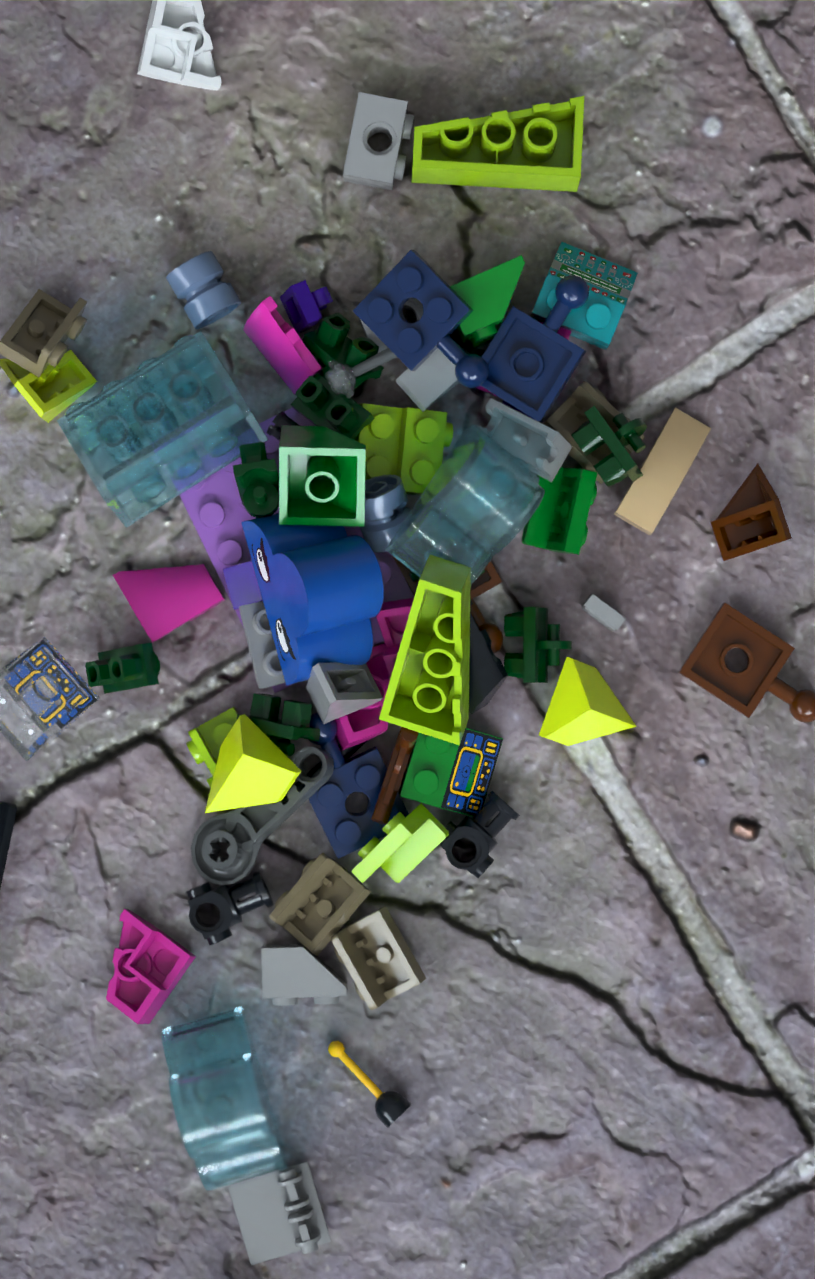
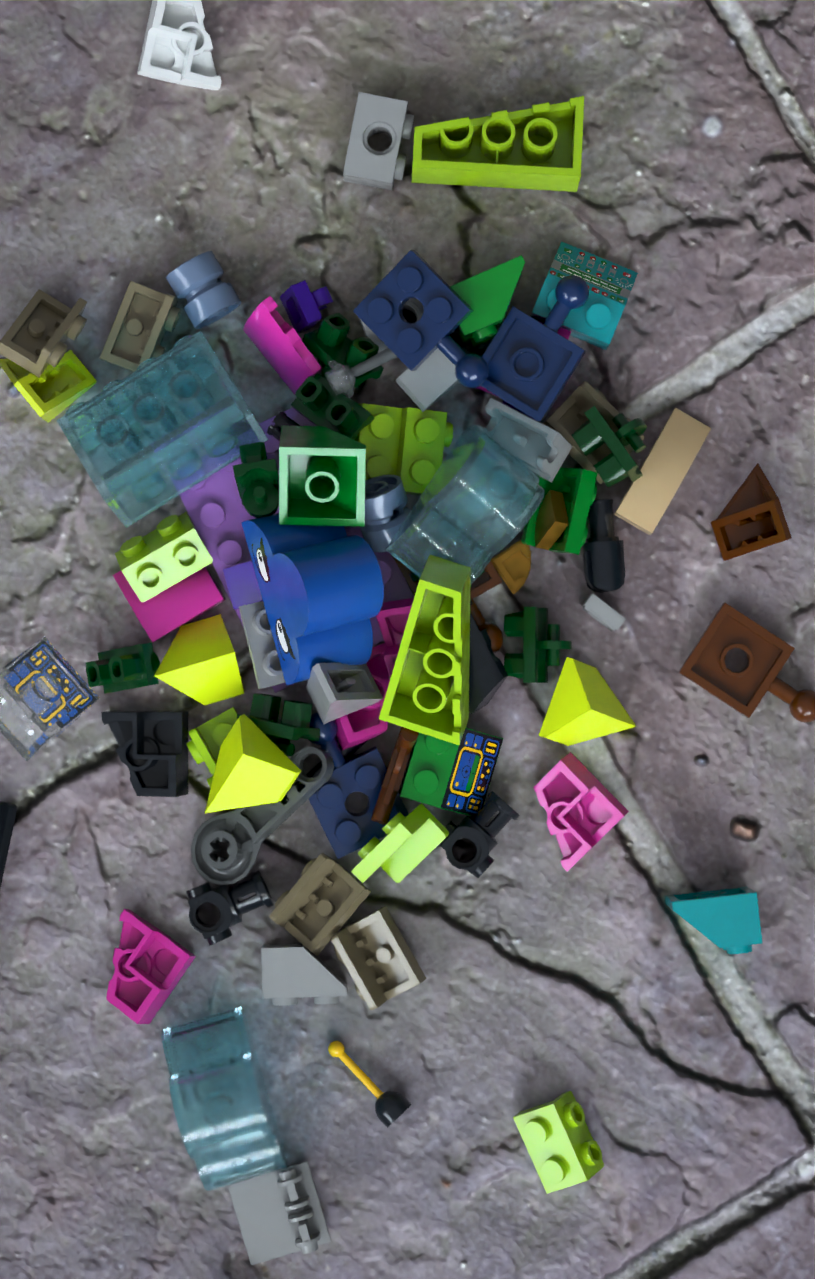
(140, 327): none -> dark tan bracket
(152, 749): none -> black slope
(163, 556): none -> bracket
(202, 662): none -> neon yellow slope
(513, 565): none -> pearl gold tile
(551, 520): none -> pearl gold tile
(559, 1142): none -> lime bracket
(577, 808): none -> dark pink slope
(603, 550): none -> black arm
(722, 915): none -> teal slope

